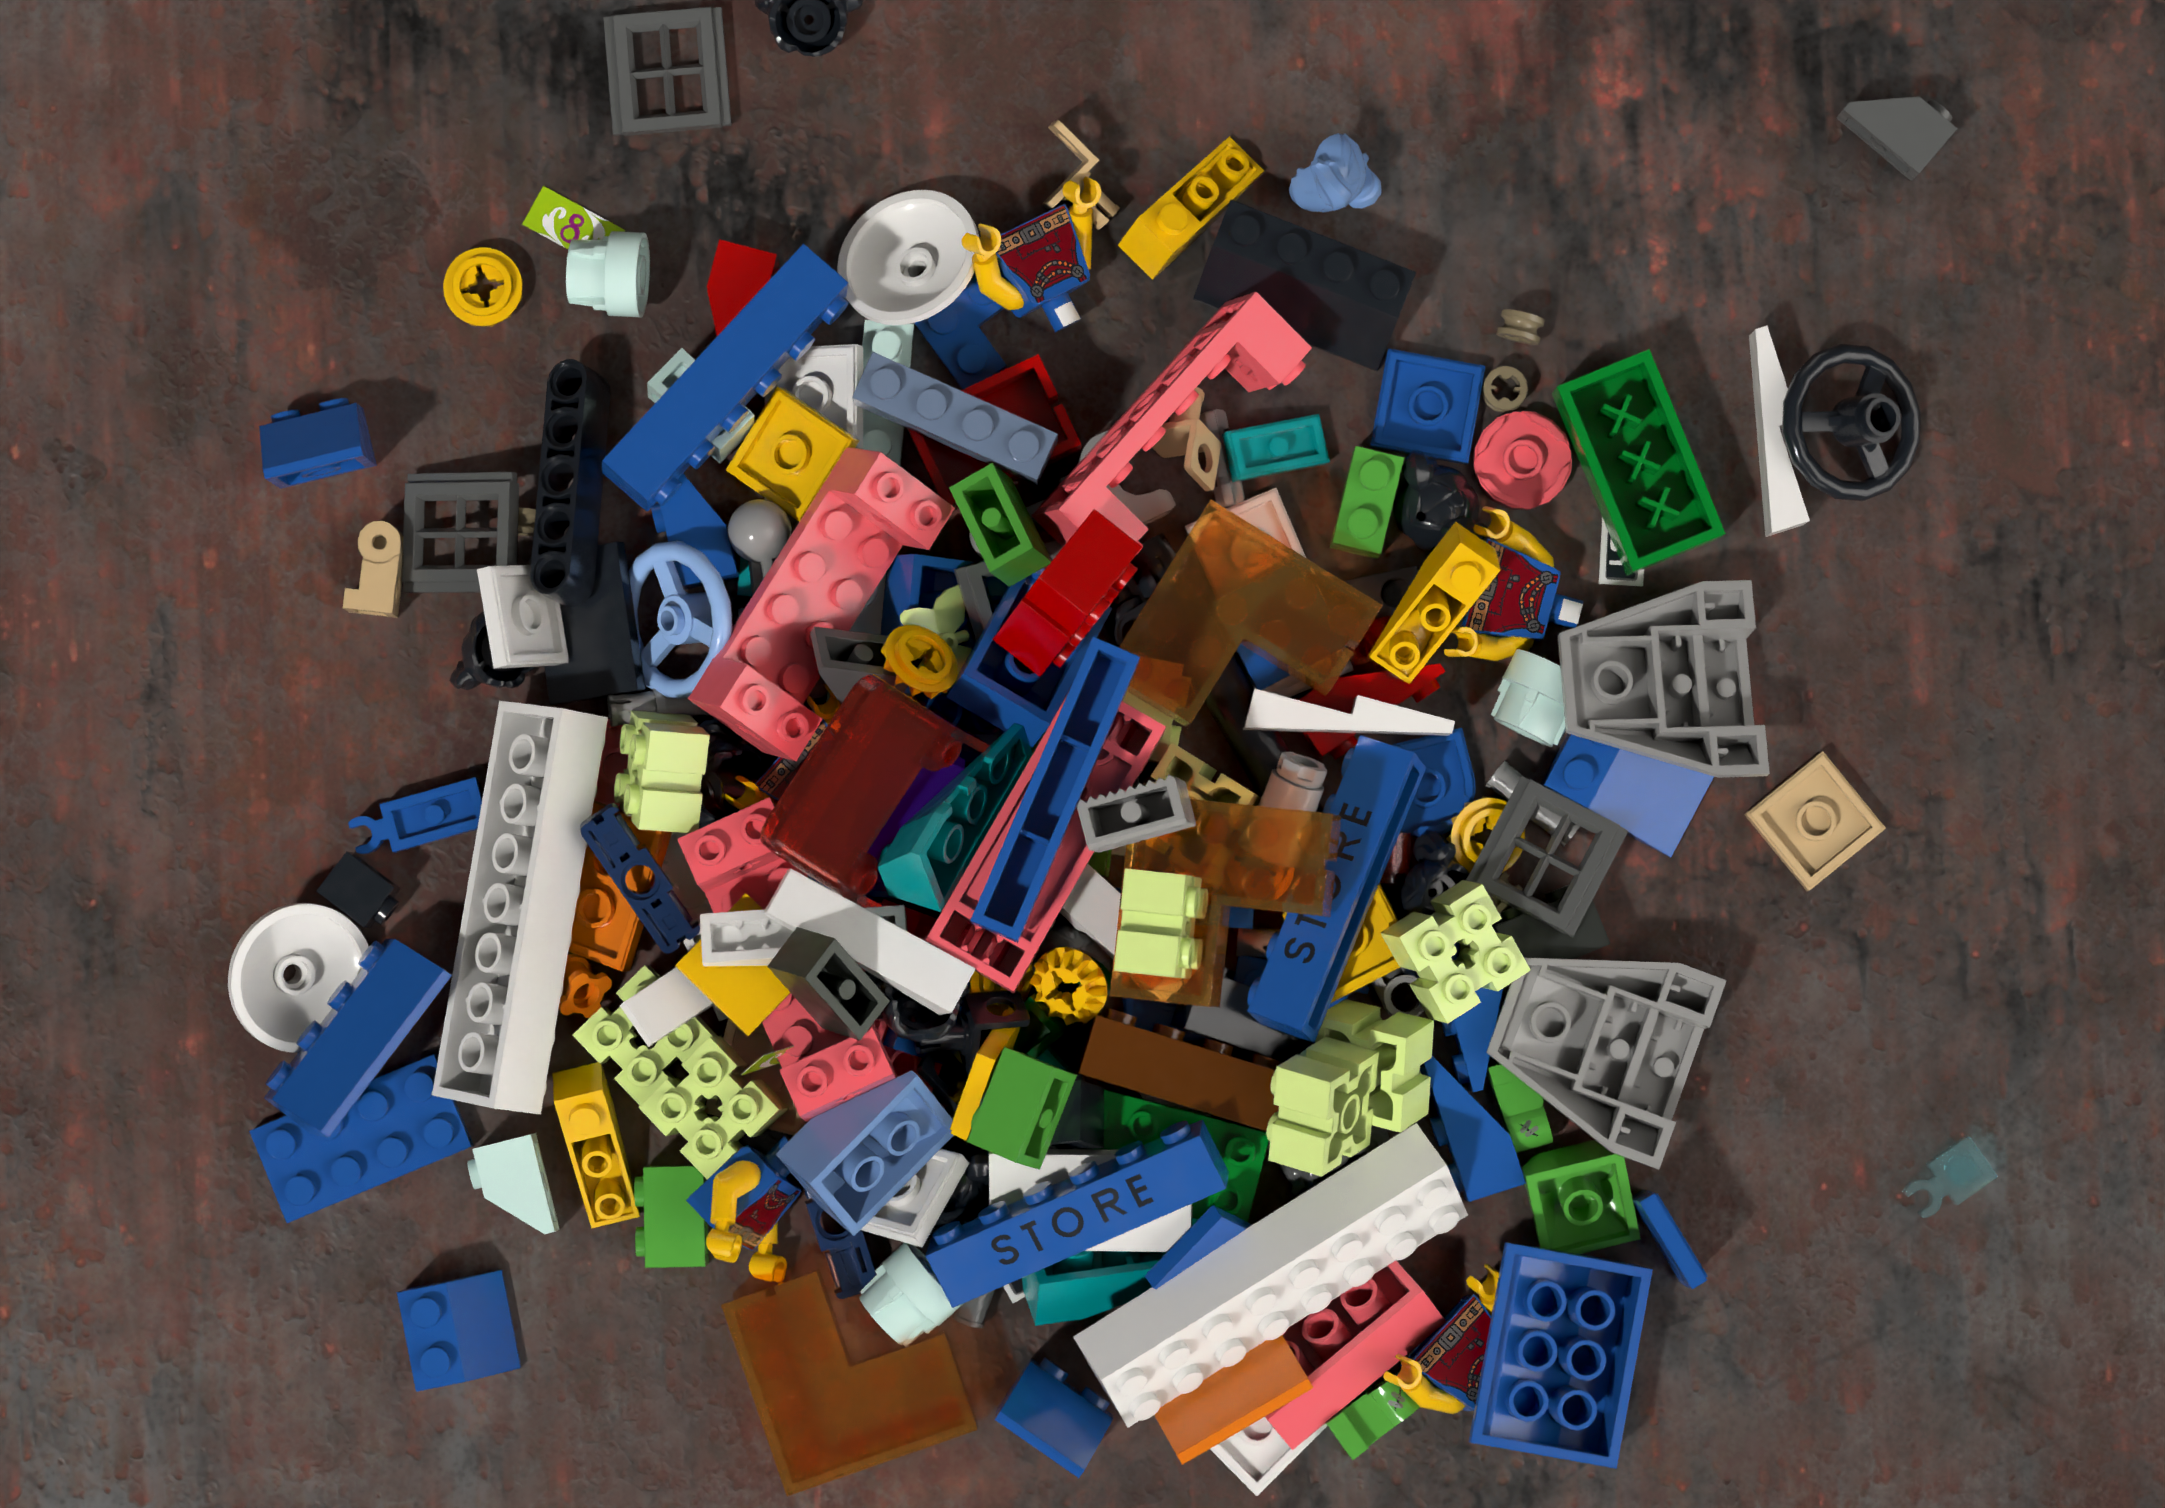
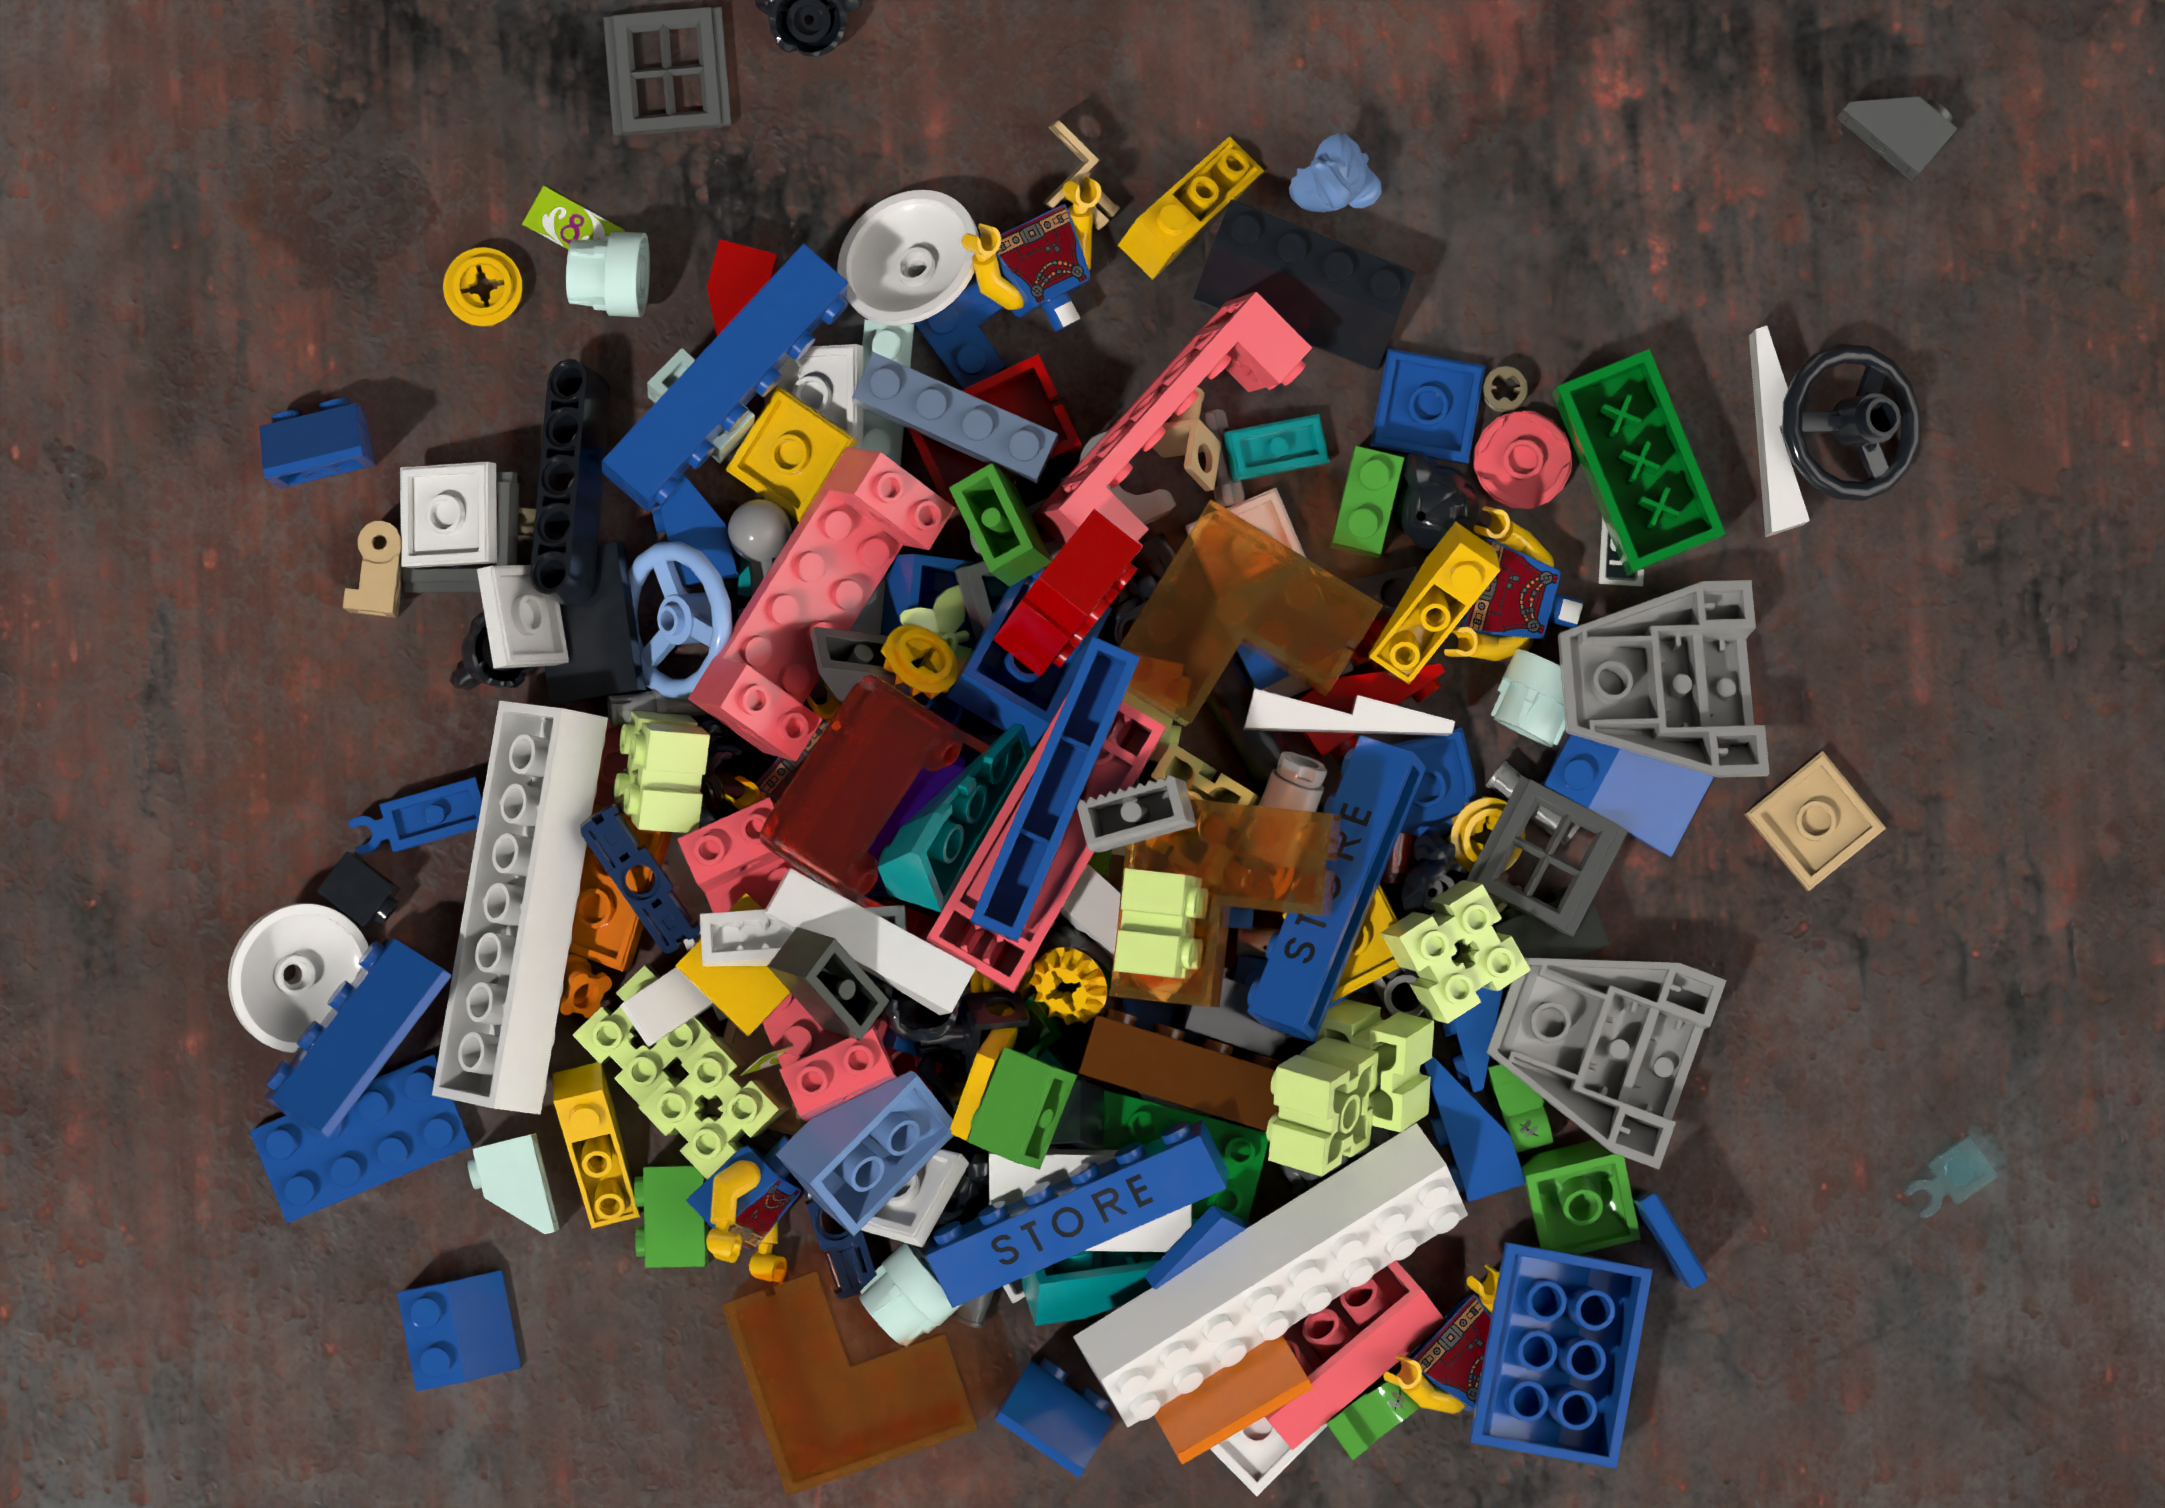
(448, 515): none -> white tile
(1520, 327): dark tan bush -> none

